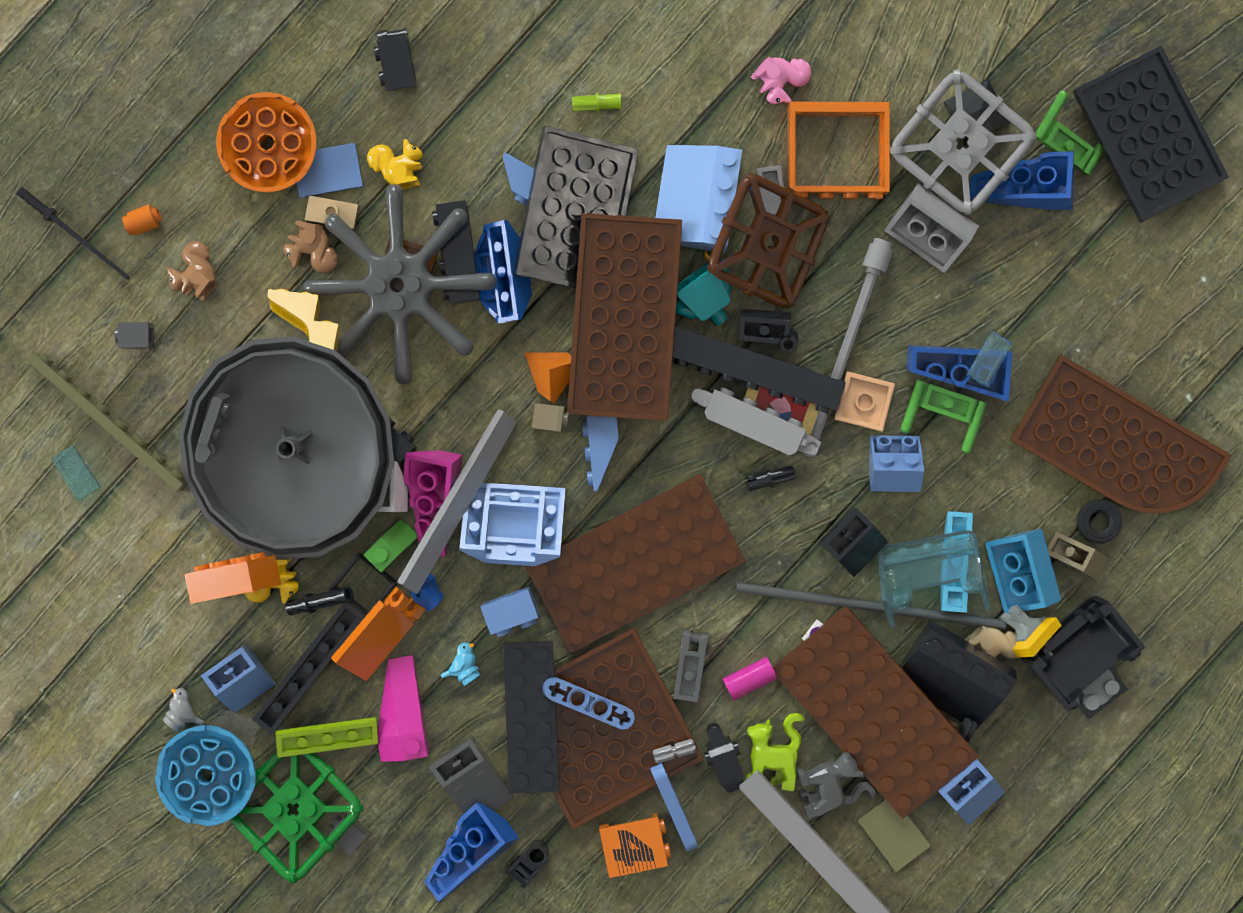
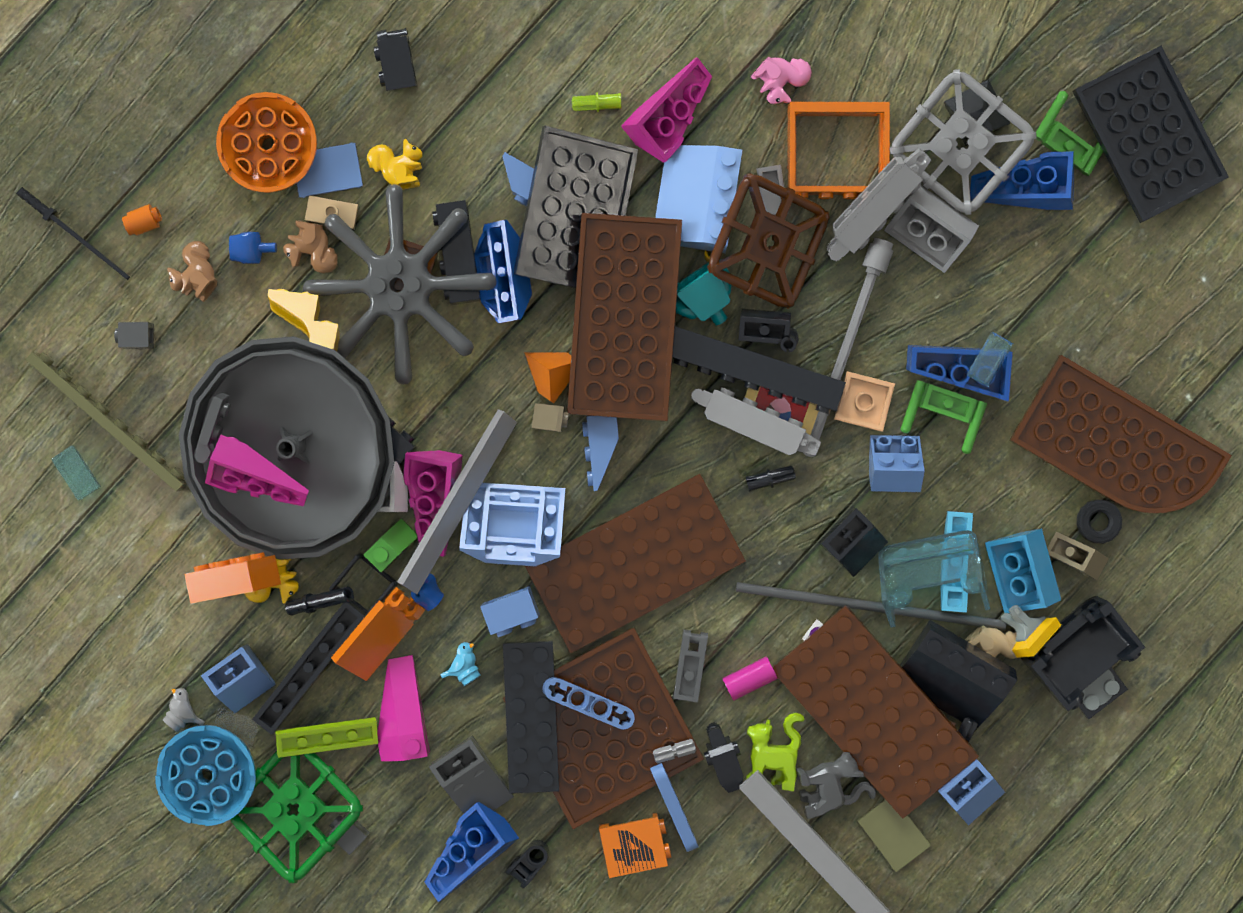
(239, 467): none -> dark pink wedge
(248, 248): none -> blue piece
(664, 117): none -> dark pink wedge
(876, 203): none -> light grey hinge

